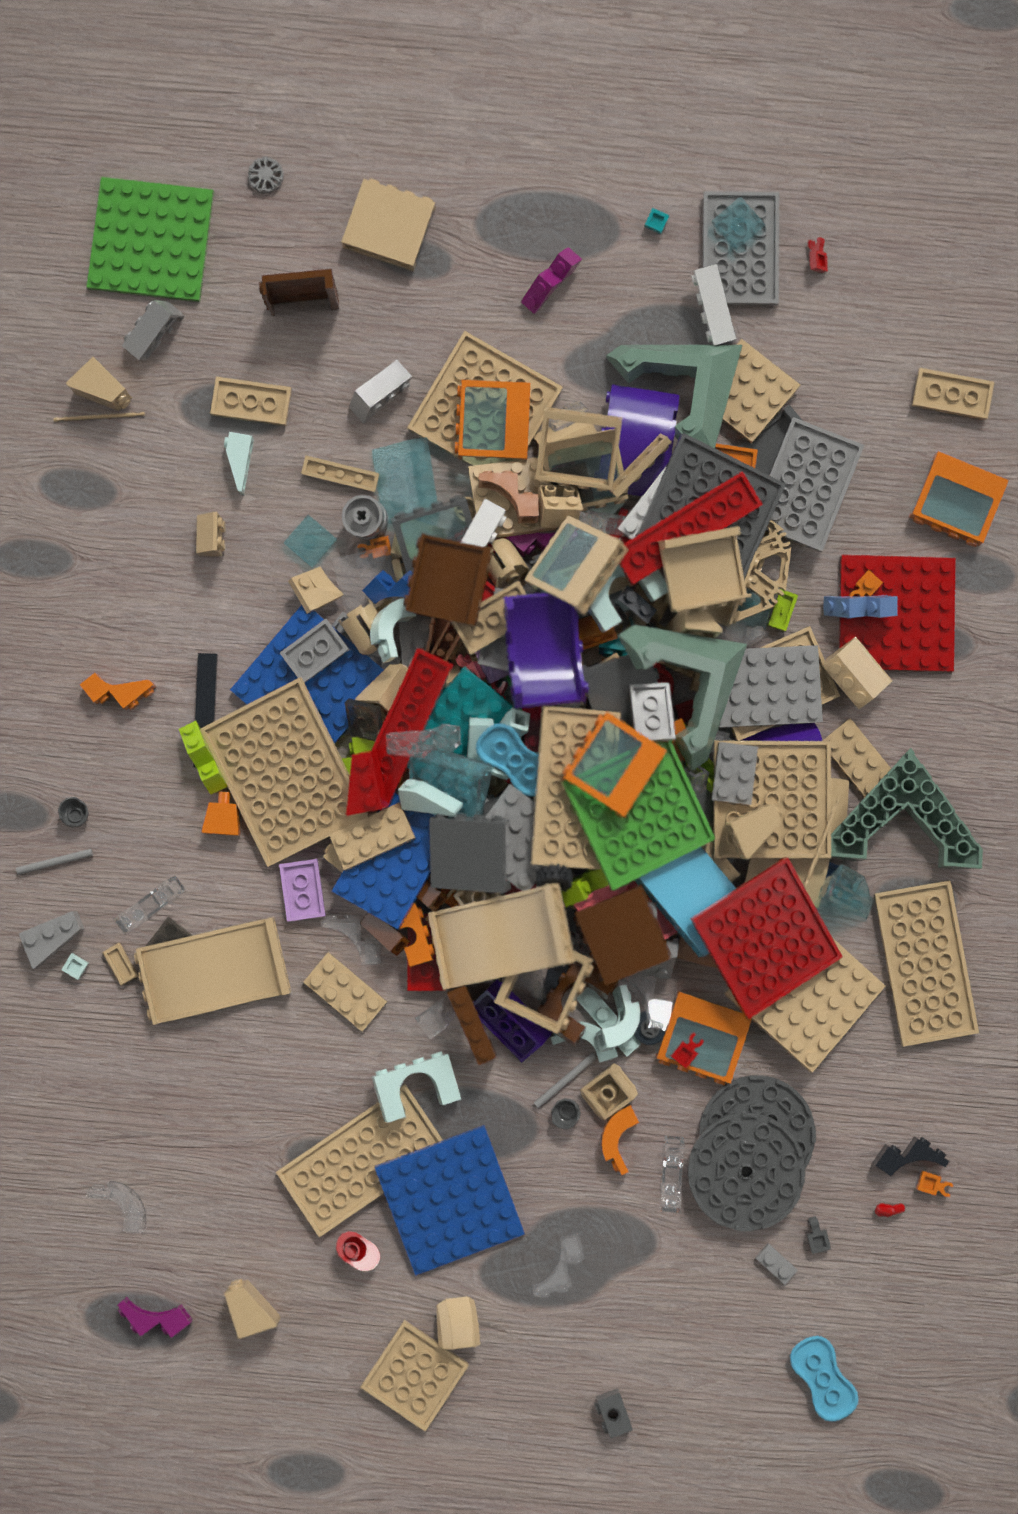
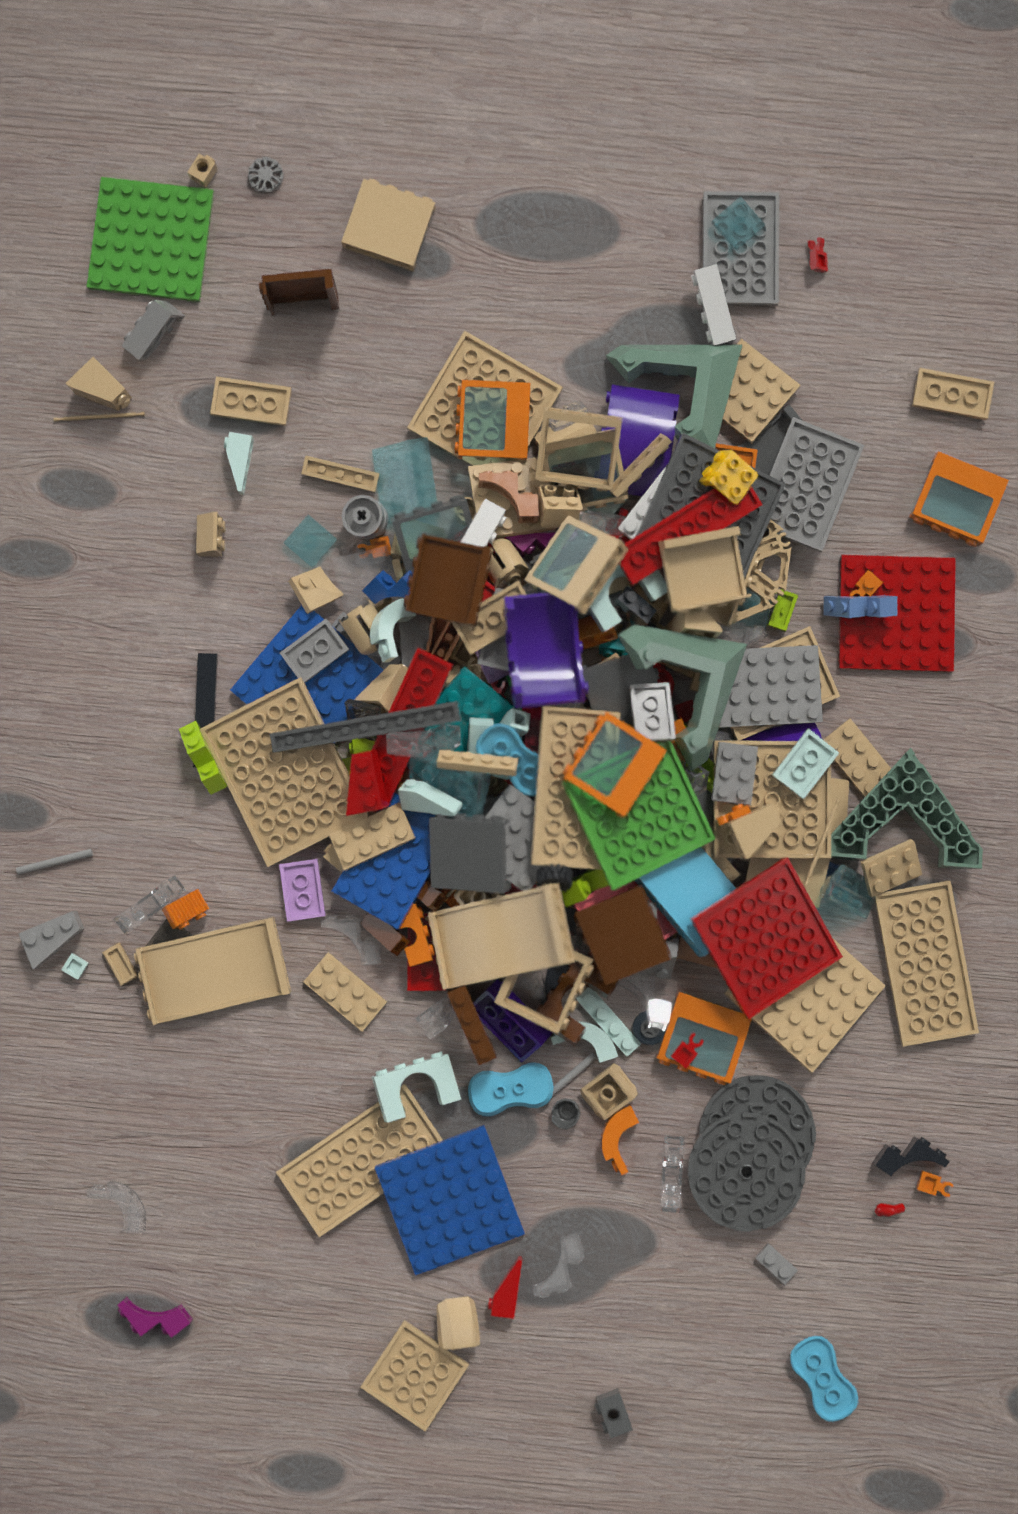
(73, 812): dark grey hair -> none
(126, 694): orange arch -> none
(186, 909): none -> orange brick
(202, 178): none -> tan brick
(222, 817): orange torso -> none
(249, 1309): tan slope -> none
(357, 1251): piece -> none
(365, 726): none -> dark grey plate
(379, 391): wedge -> none
(471, 665): coral plate -> none
(477, 762): none -> tan plate
(496, 1091): none -> medium azure plate
(505, 1296): none -> red slope
(550, 279): magenta arch -> none
(626, 1023): light aqua arch -> none
(656, 221): teal plate -> none
(729, 475): none -> yellow bracket
(737, 811): none -> orange plate
(805, 763): none -> light aqua plate
(818, 1238): dark grey plate -> none
(857, 672): tan slope -> none
(891, 868): none -> tan plate

